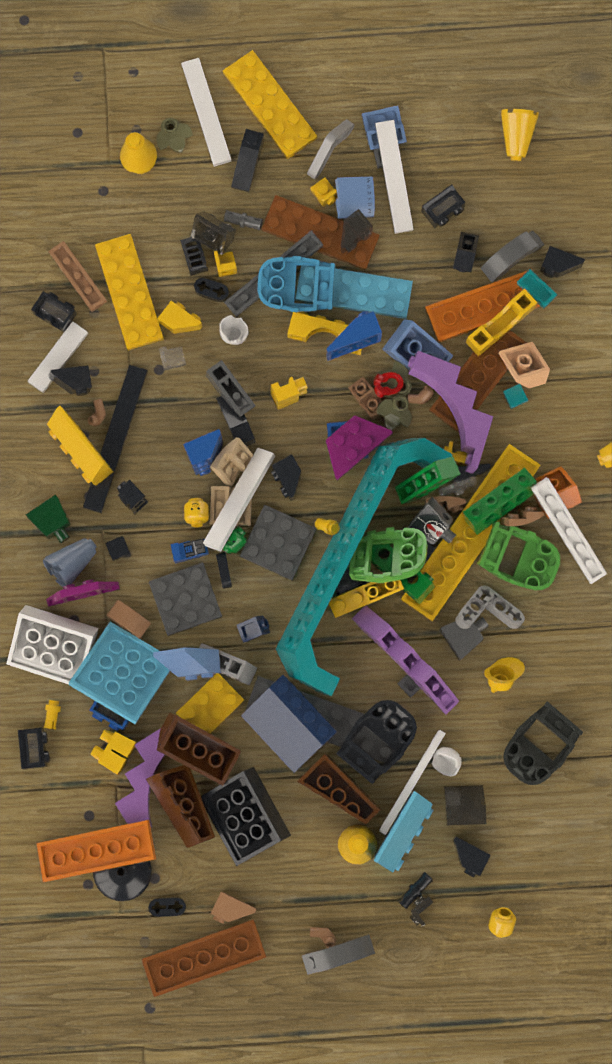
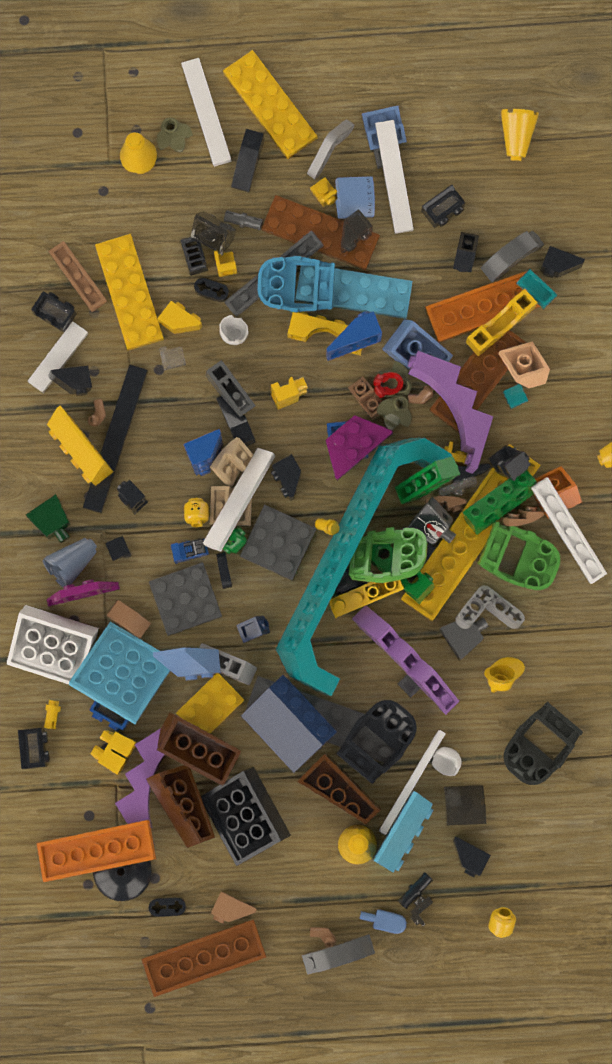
(385, 921): none -> medium blue piece
(509, 462): none -> black window

